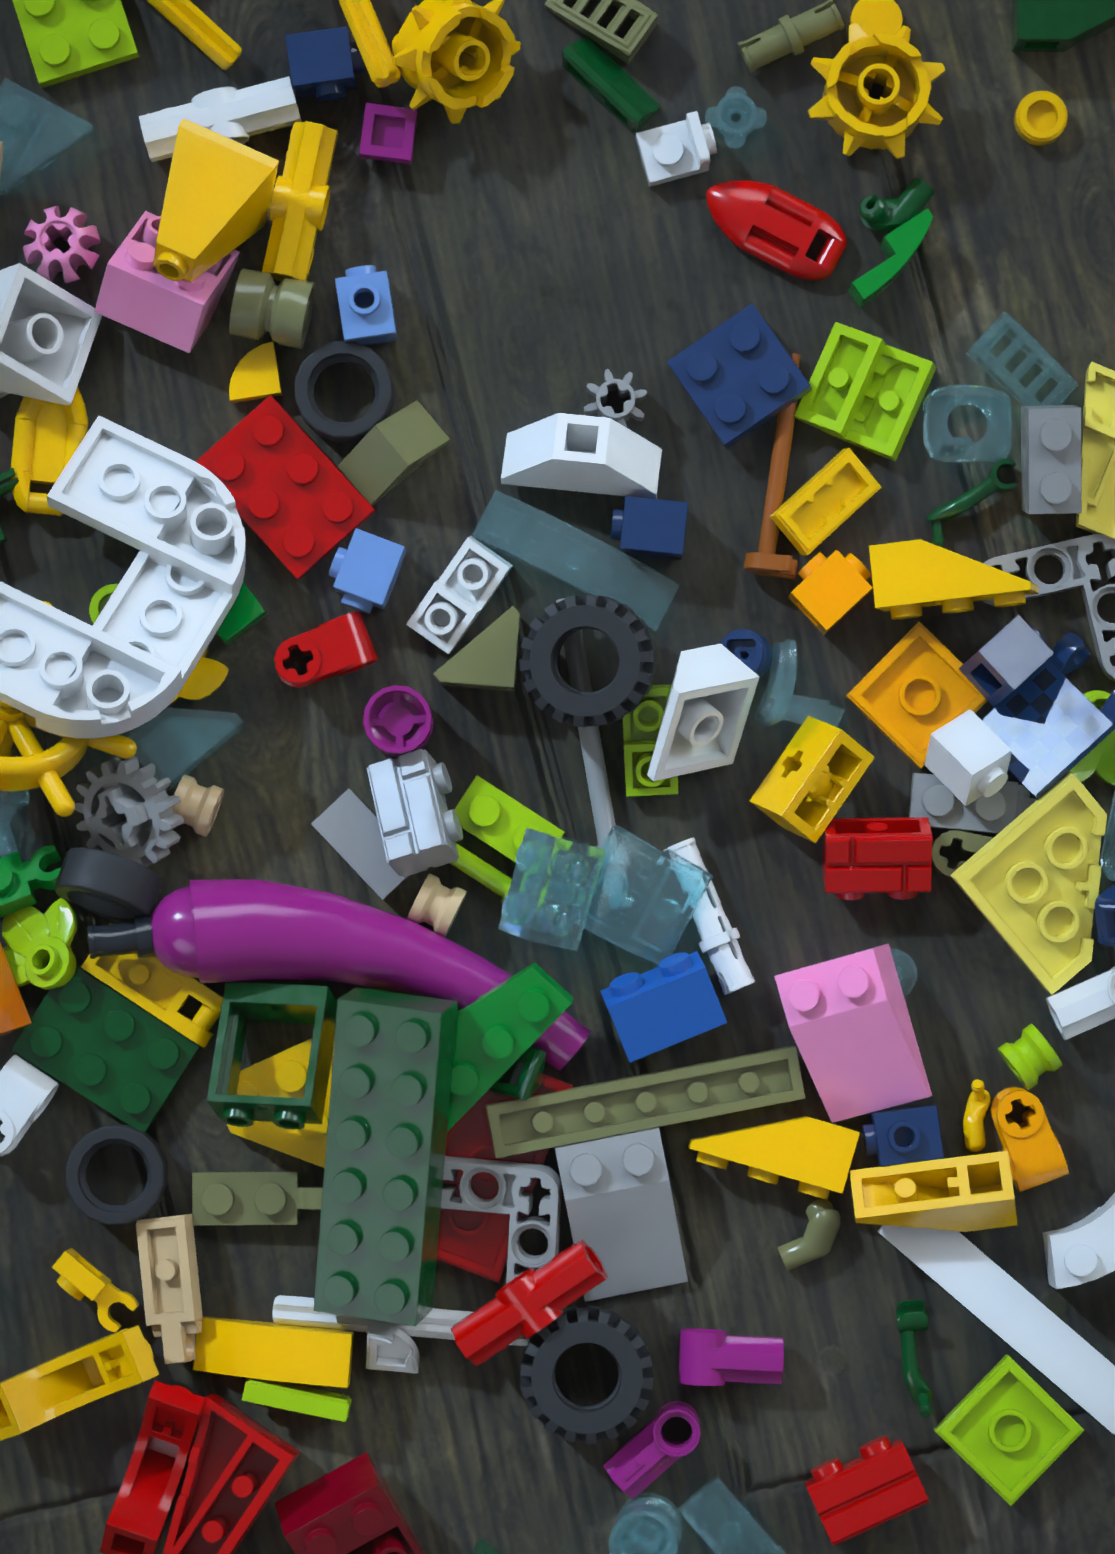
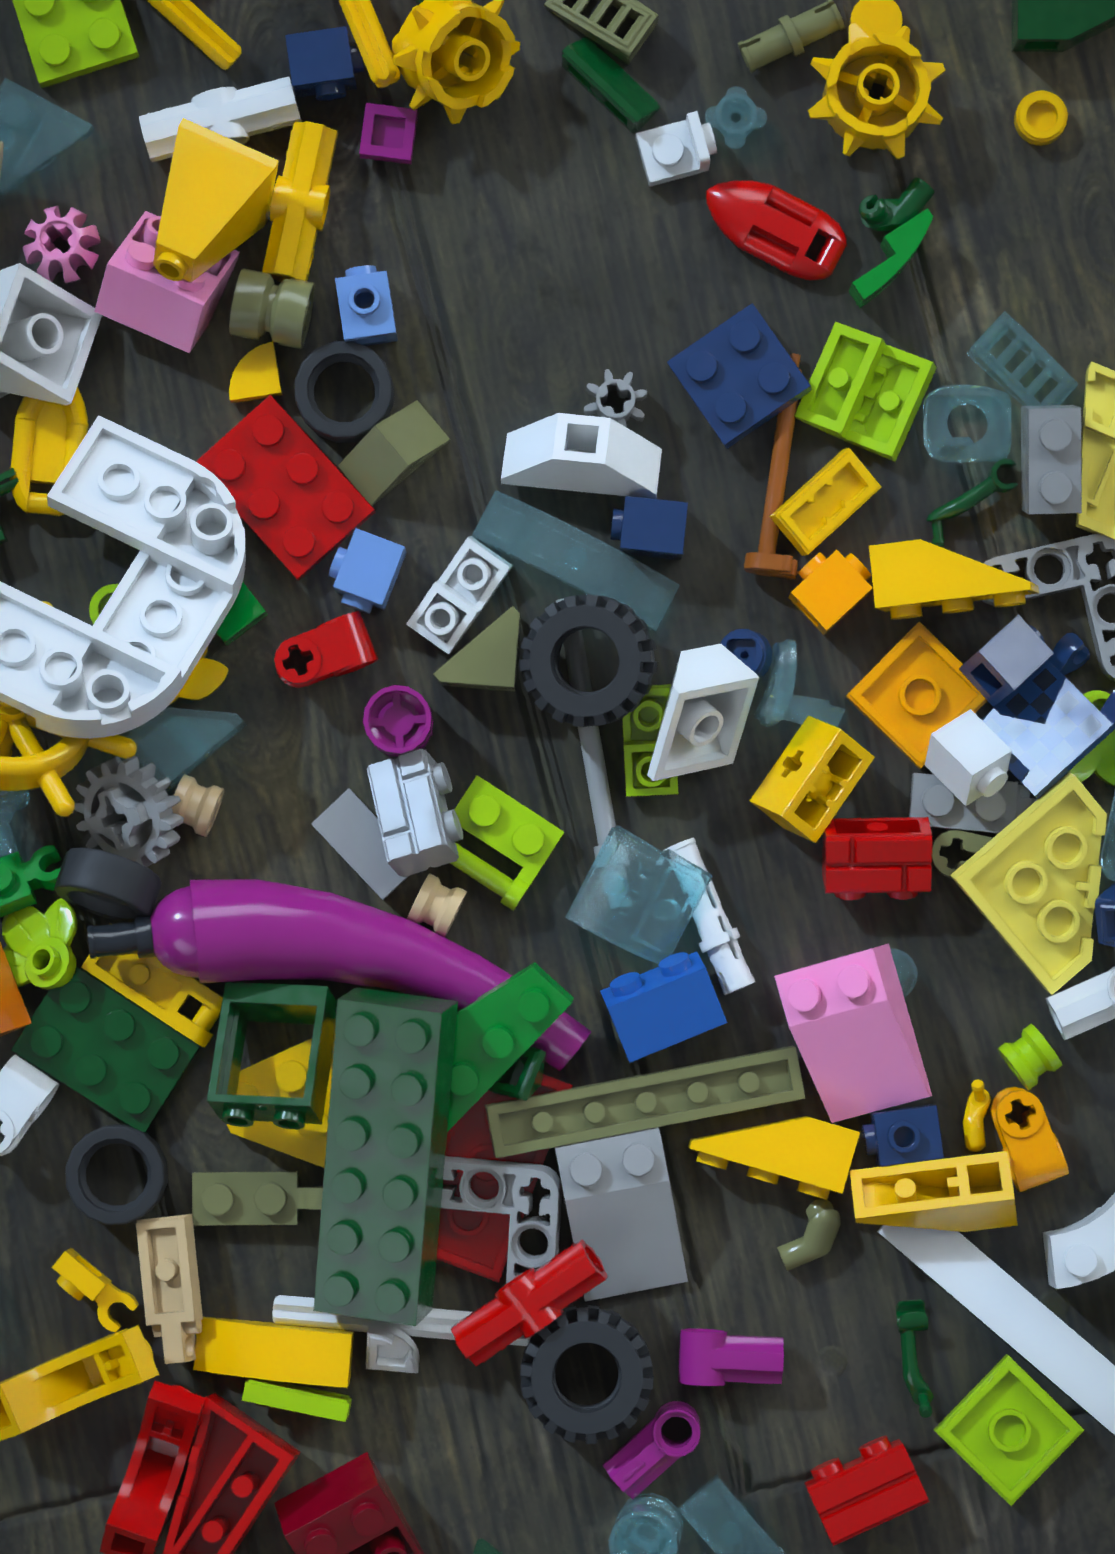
(551, 889): clear light blue brick -> none

